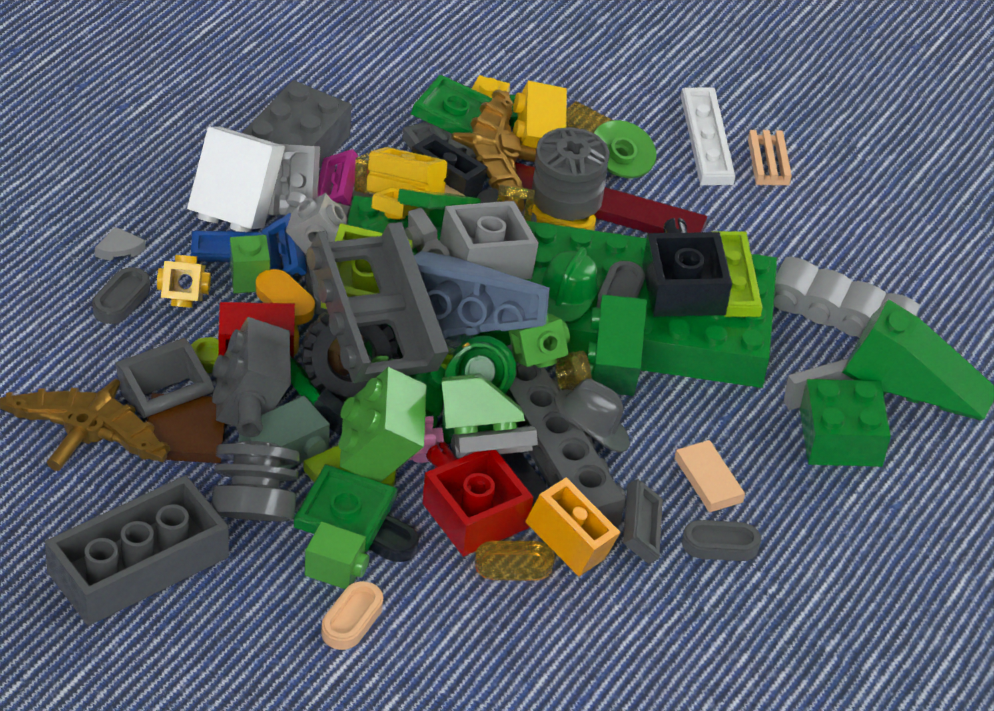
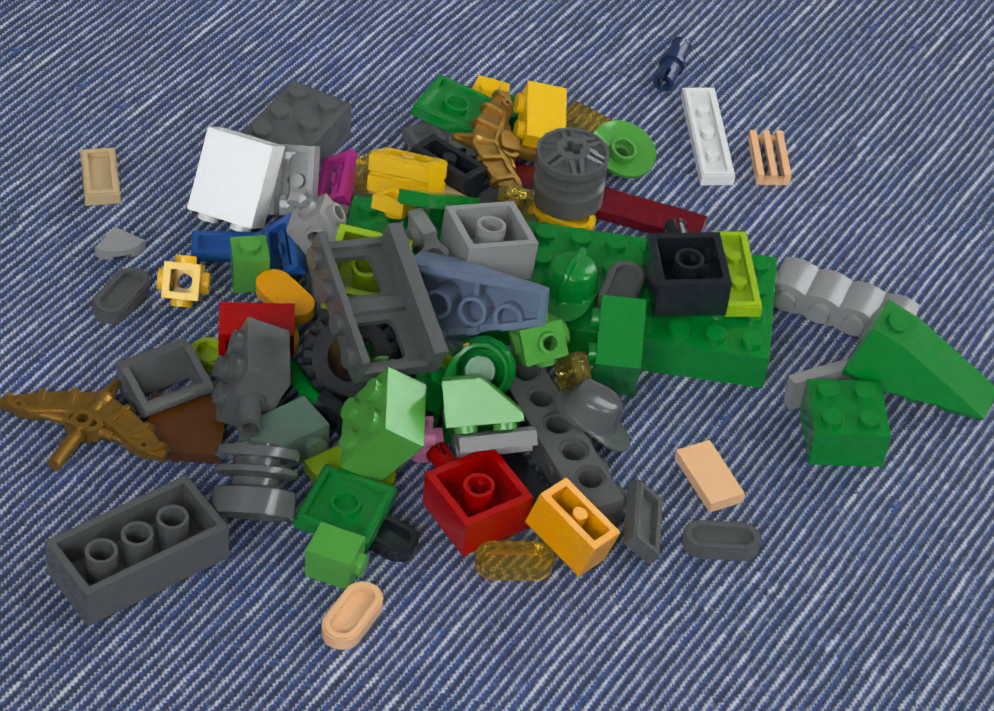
(100, 176): none -> tan tile
(672, 63): none -> dark blue pin

